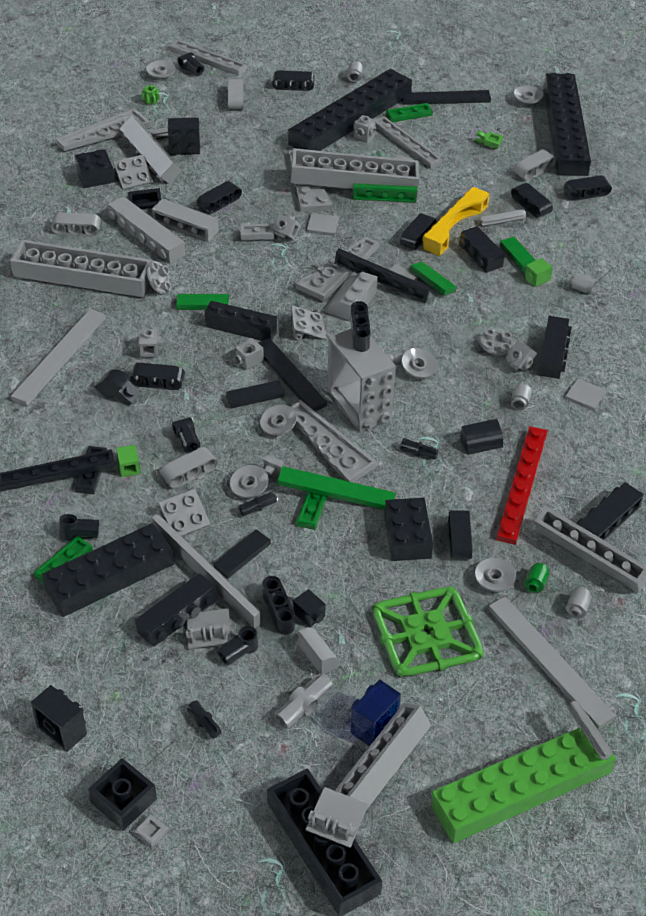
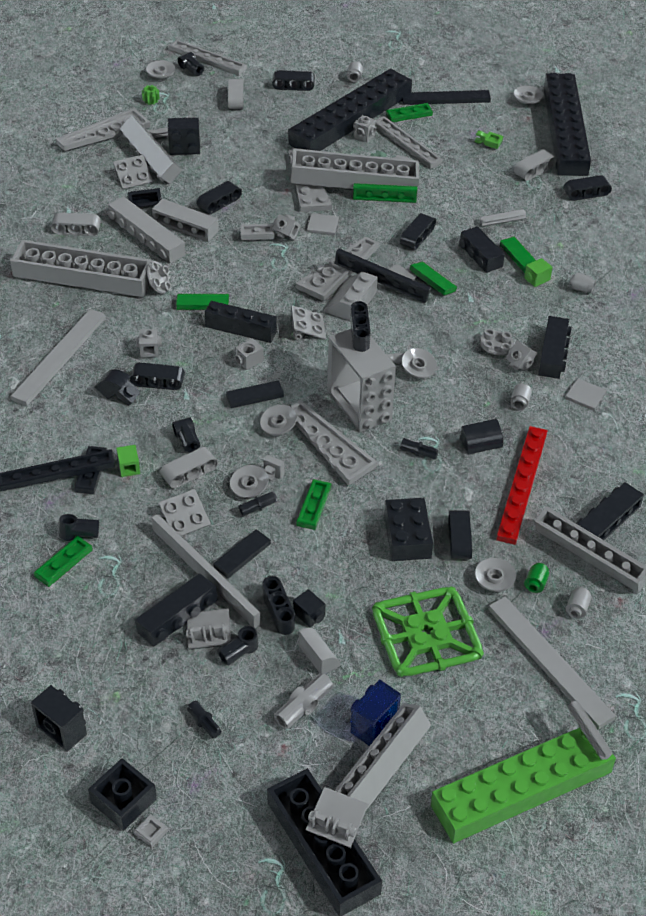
(94, 168): black brick -> none
(107, 569): black brick -> none
(292, 376): black tile -> none
(334, 487): green tile -> none
(471, 204): yellow arch -> none
(531, 200): black beam -> none

